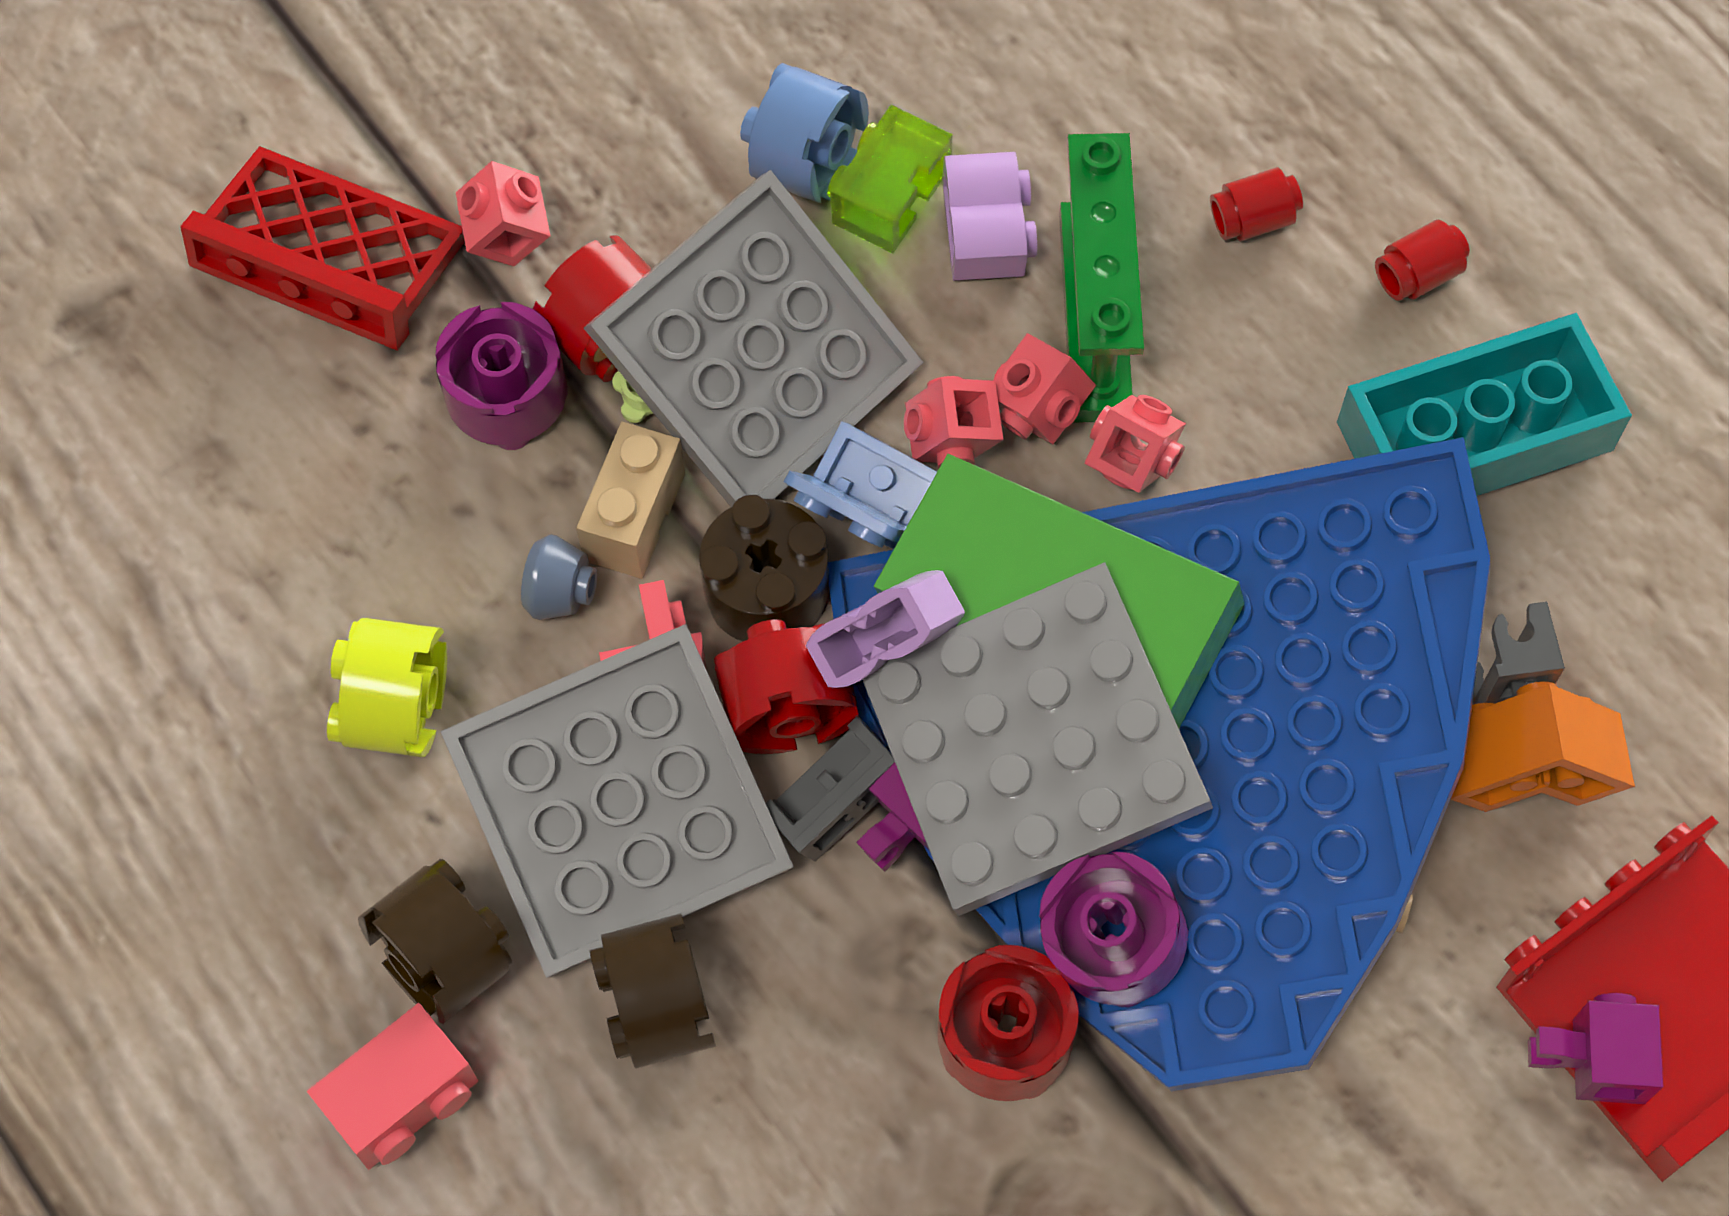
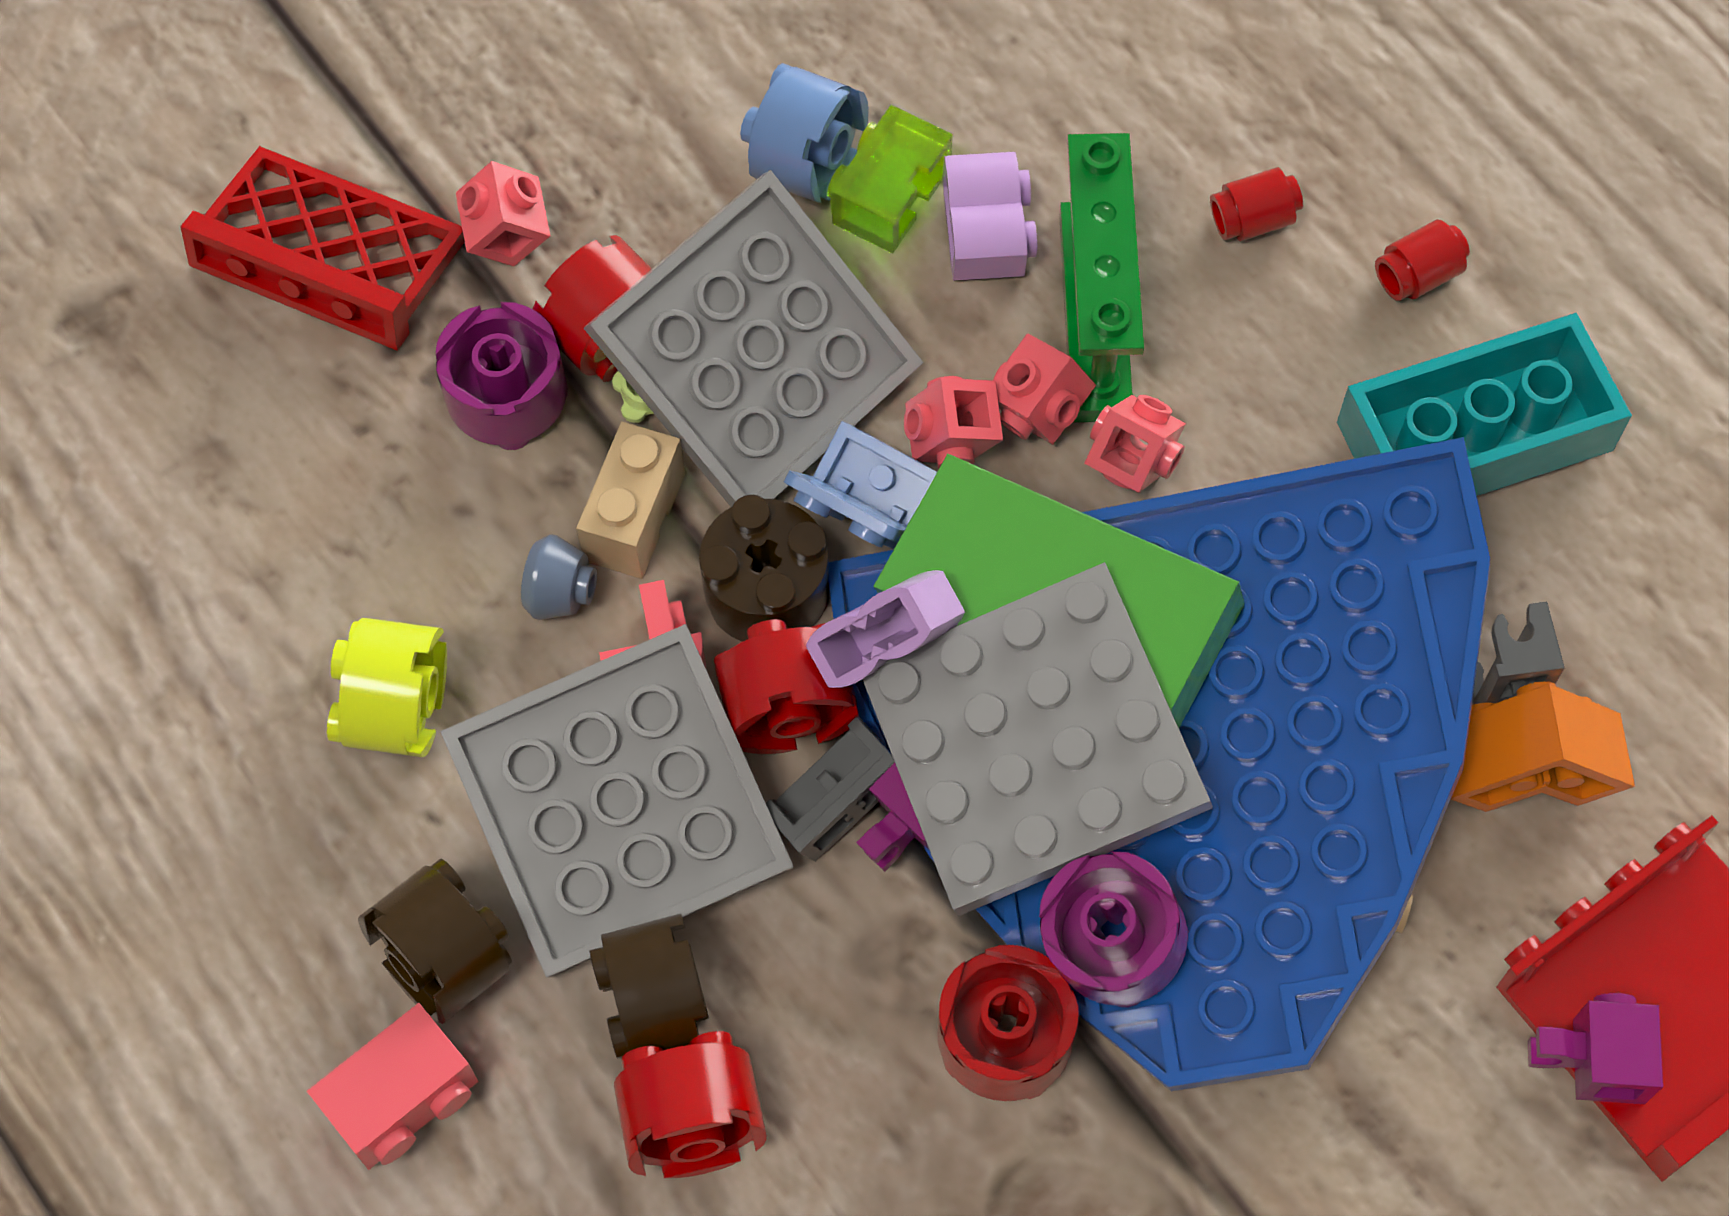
(688, 1106): none -> red brick

